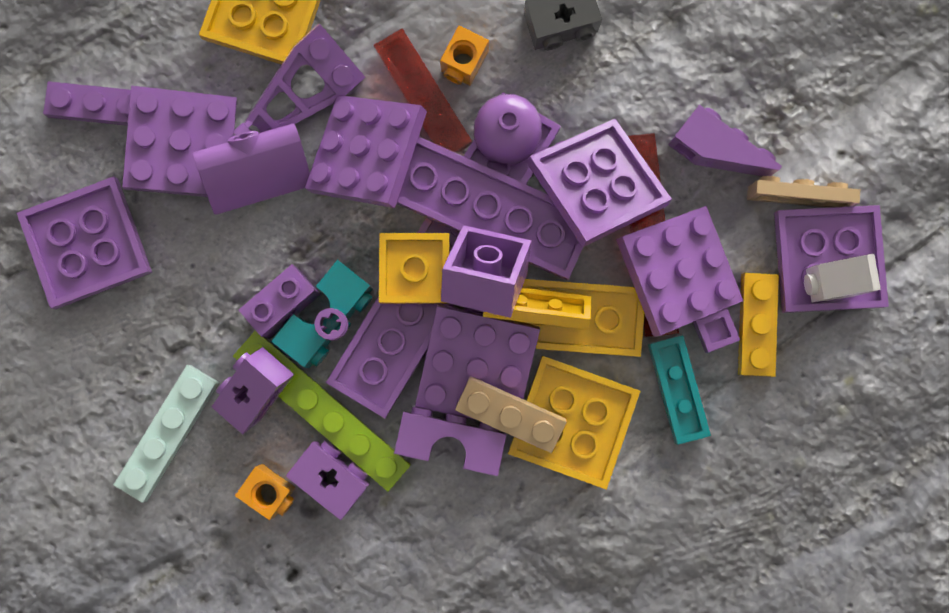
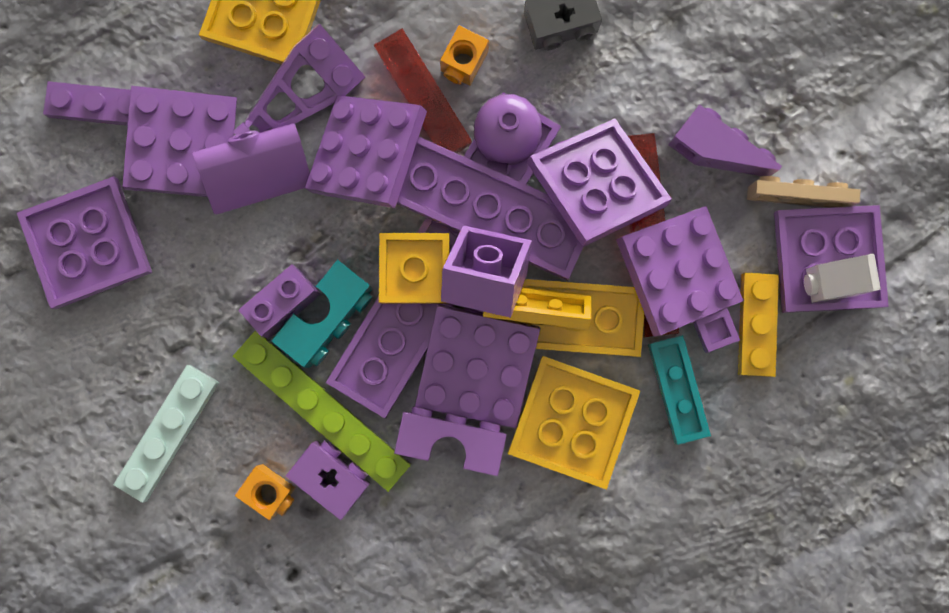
(251, 389): medium lavender brick -> none
(328, 314): medium lavender bush -> none
(510, 414): tan plate -> none

